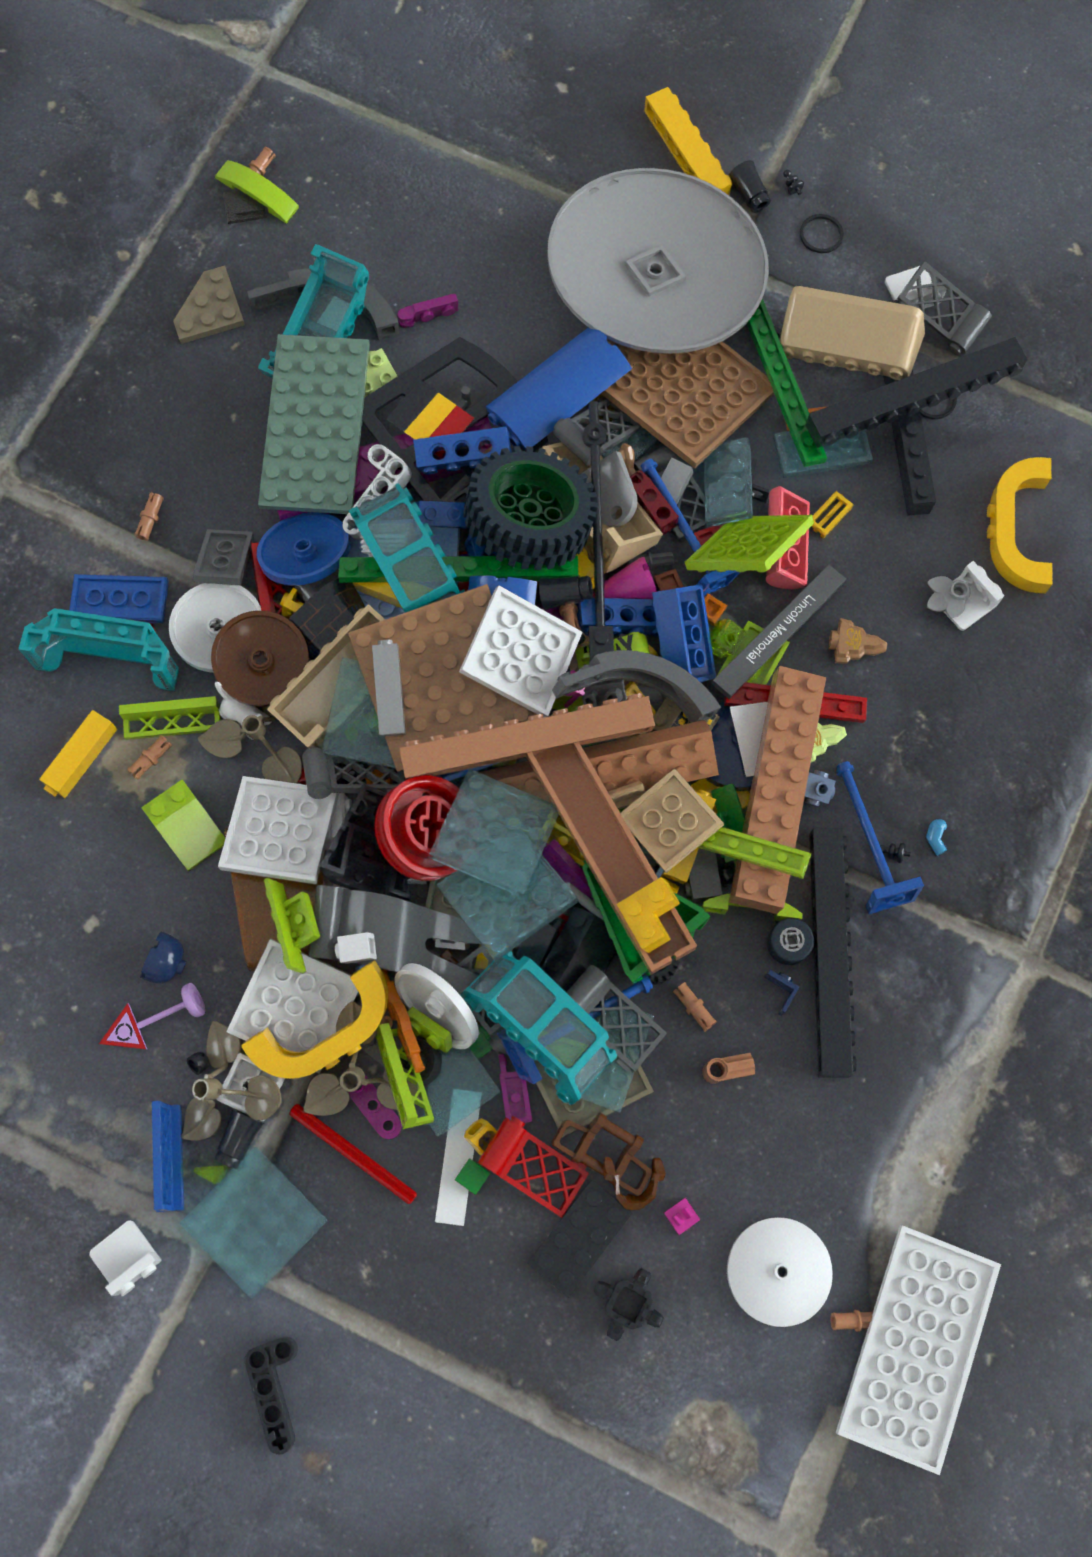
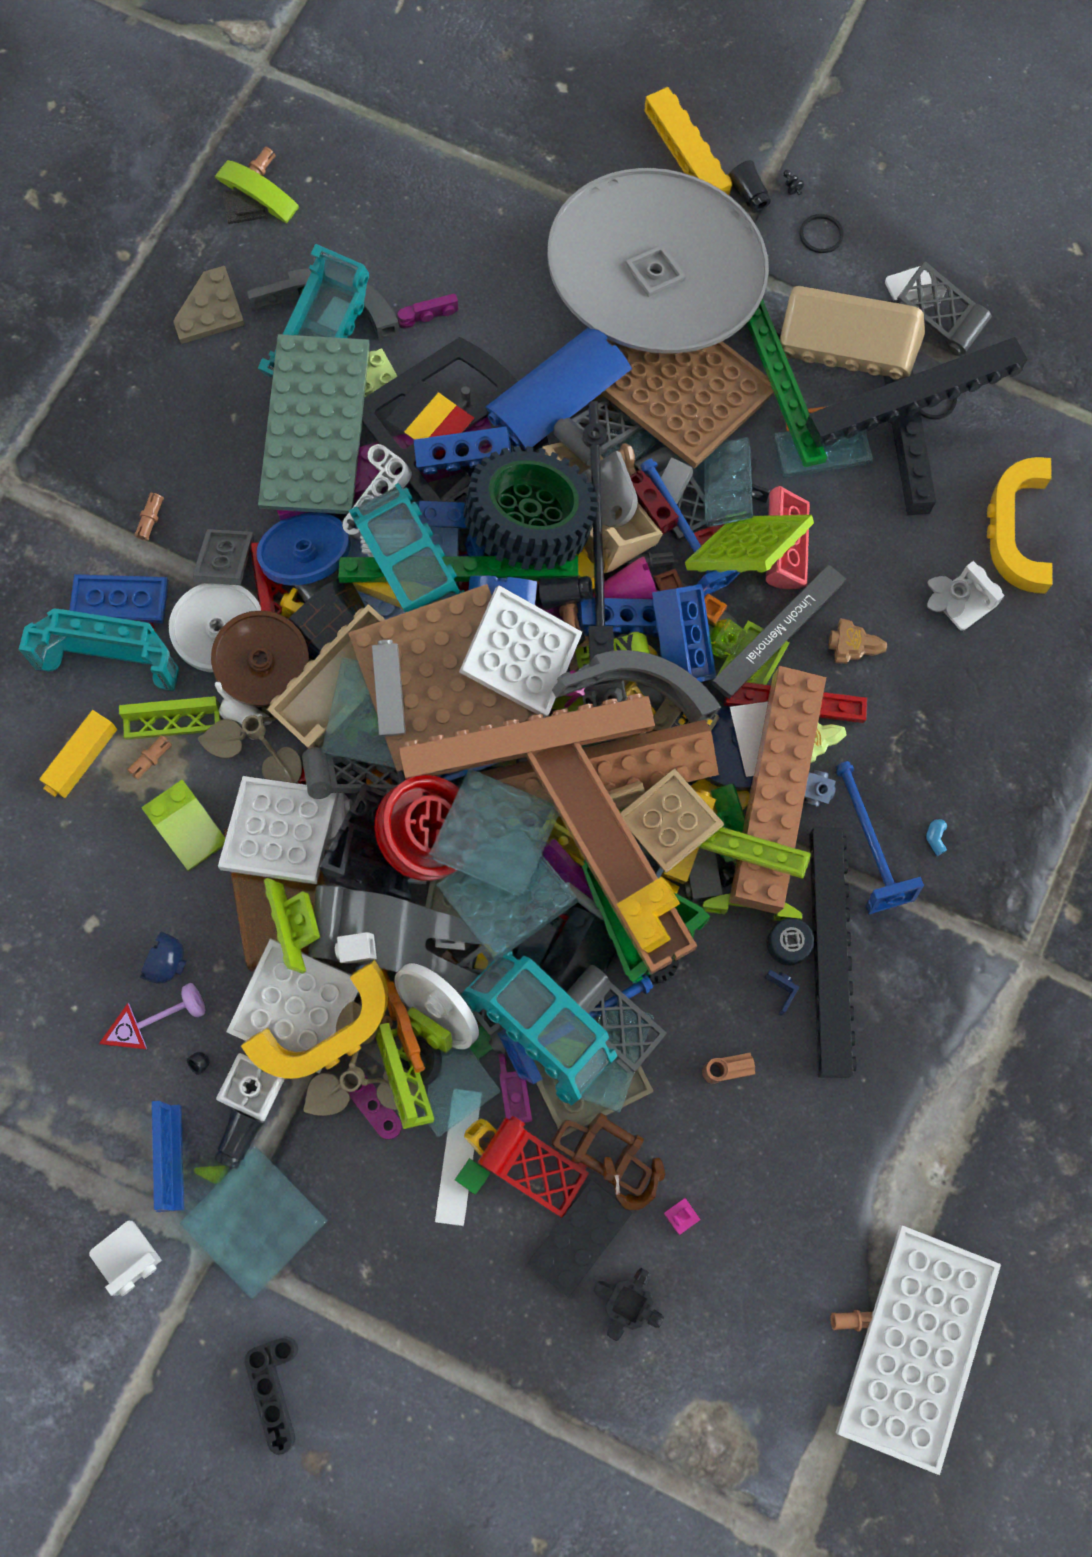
(201, 1117): dark tan plant -> none
(353, 1154): red axle -> none
(694, 1006): nougat pin -> none
(755, 1279): white dish -> none
(818, 527): yellow tile -> none
(899, 852): black hair -> none

